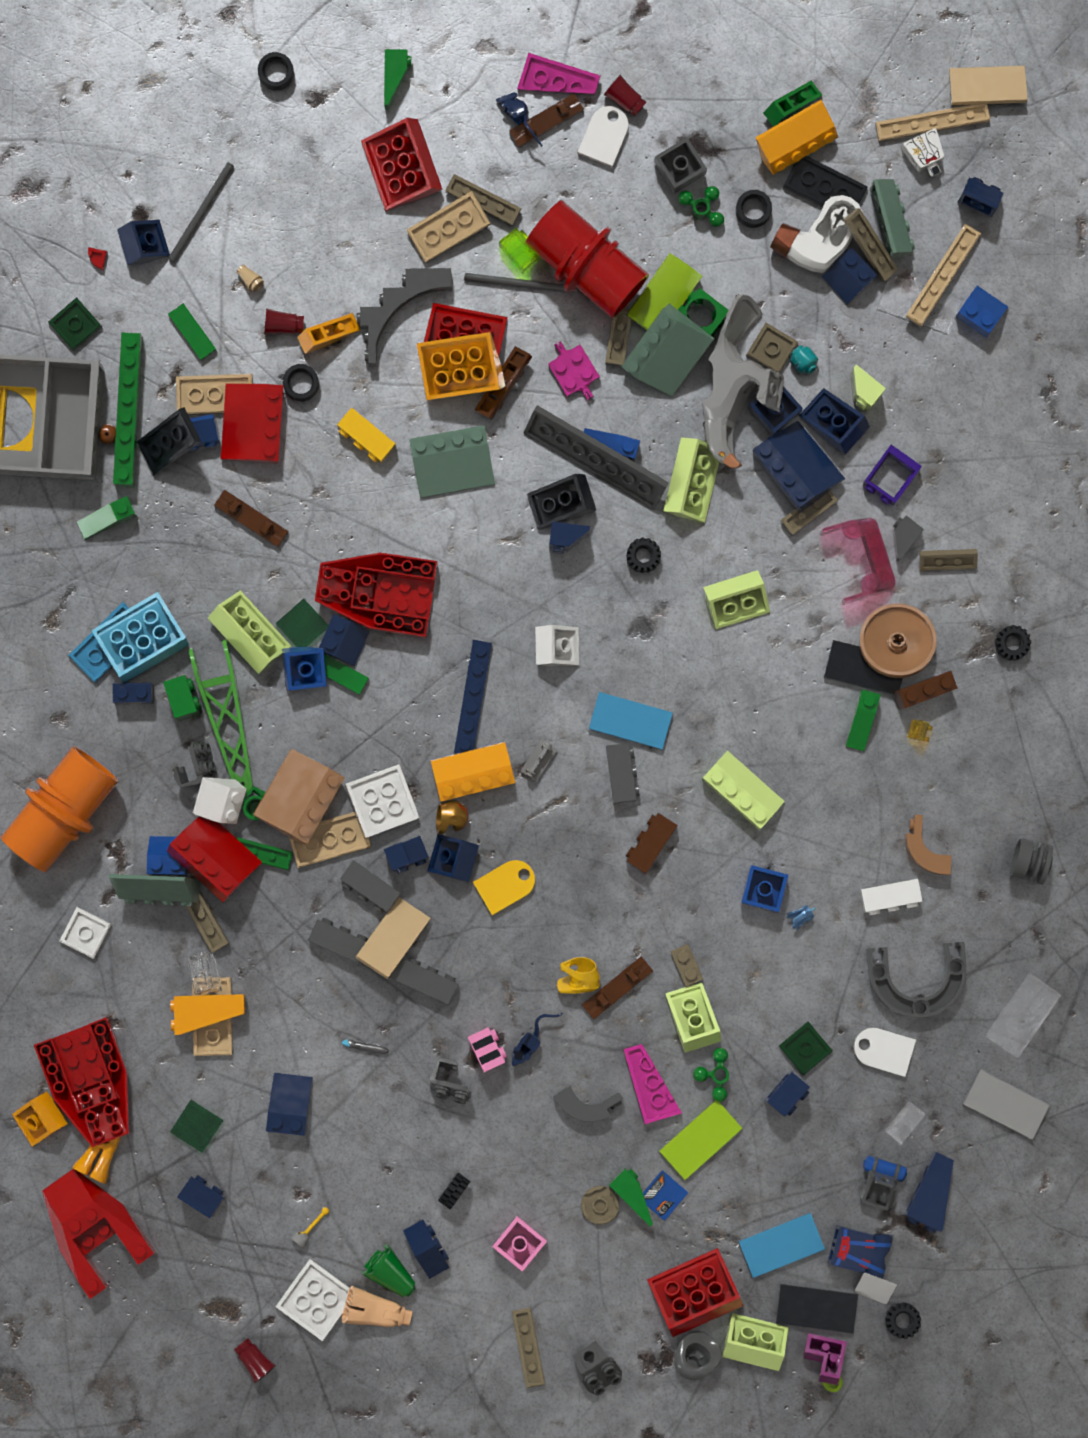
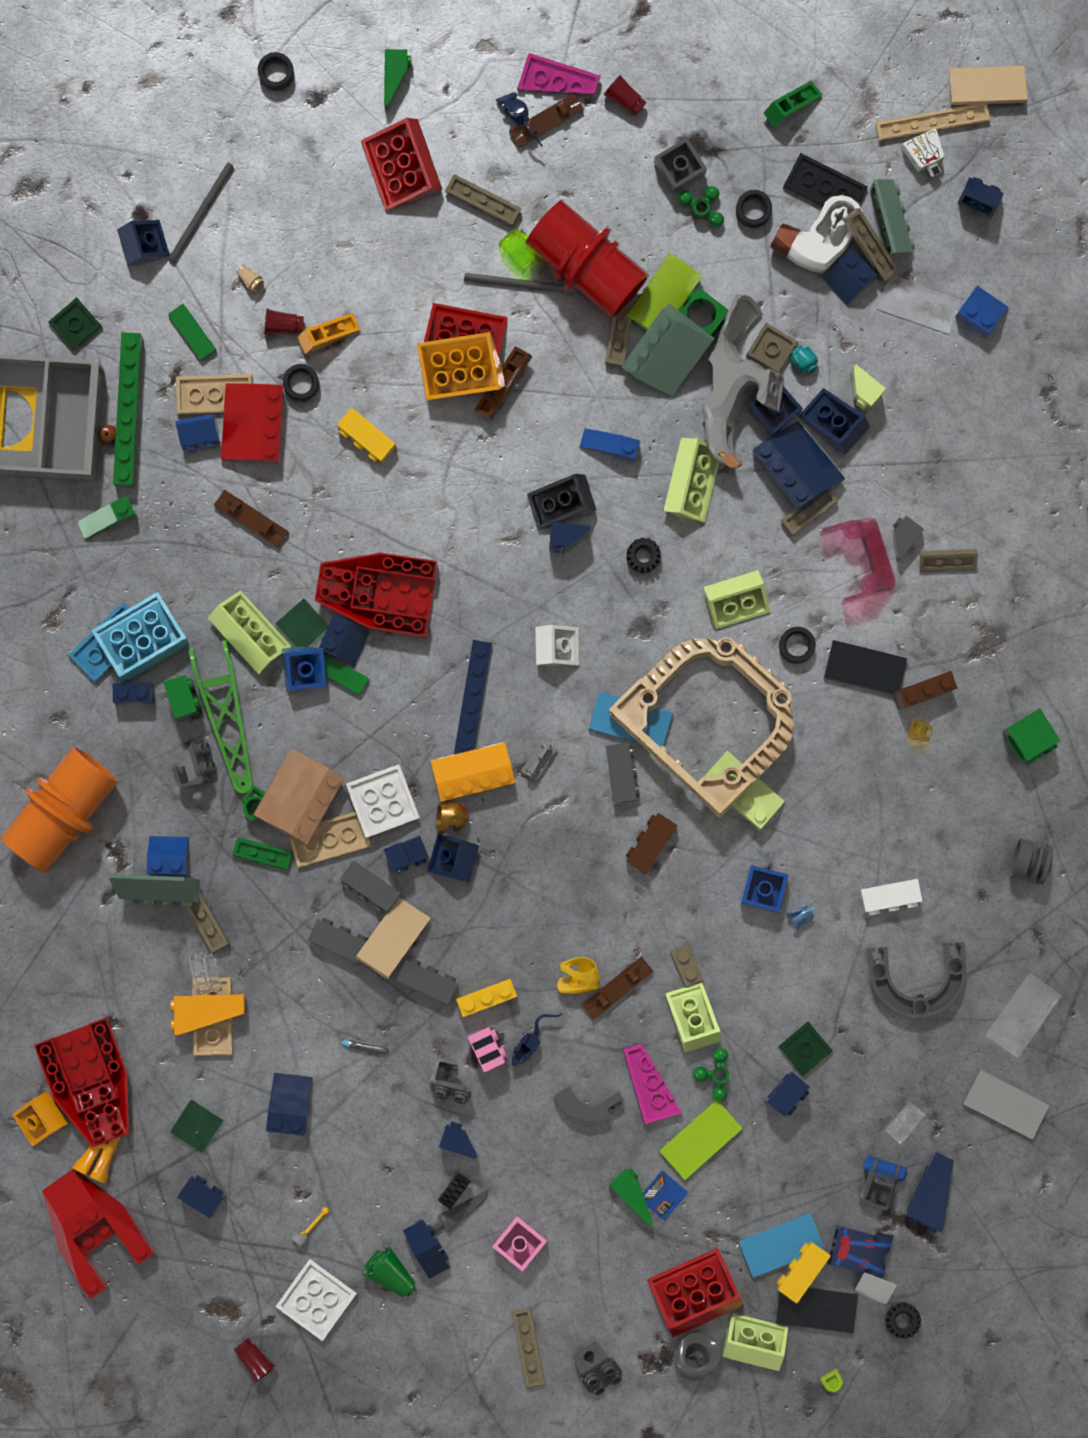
(85, 932): white tile -> none
(97, 257): red tile -> none
(169, 441): black tile -> none
(213, 857): red slope -> none
(220, 800): white slope -> none
(369, 1309): light nougat piece -> none
(418, 283): dark grey arch -> none
(448, 227): tan tile -> none
(452, 461): sand green slope -> none
(456, 1214): none -> dark grey bar
(457, 1140): none -> dark blue slope
(486, 997): none -> yellow brick
(504, 886): yellow tile -> none
(574, 370): dark pink plate -> none
(595, 457): dark grey plate -> none
(600, 1205): dark tan tile -> none
(604, 137): white tile -> none
(715, 792): none -> tan arch
(796, 137): light orange slope -> none
(802, 1271): none -> yellow brick
(811, 642): none -> black tyre
(829, 1352): magenta brick -> none
(862, 720): green slope -> none
(885, 1050): white tile -> none
(902, 625): medium nougat dish -> none
(903, 460): dark purple window -> none
(920, 854): medium nougat arch -> none
(943, 275): tan tile -> none
(1013, 631): black tyre -> none
(1031, 737): none -> green brick

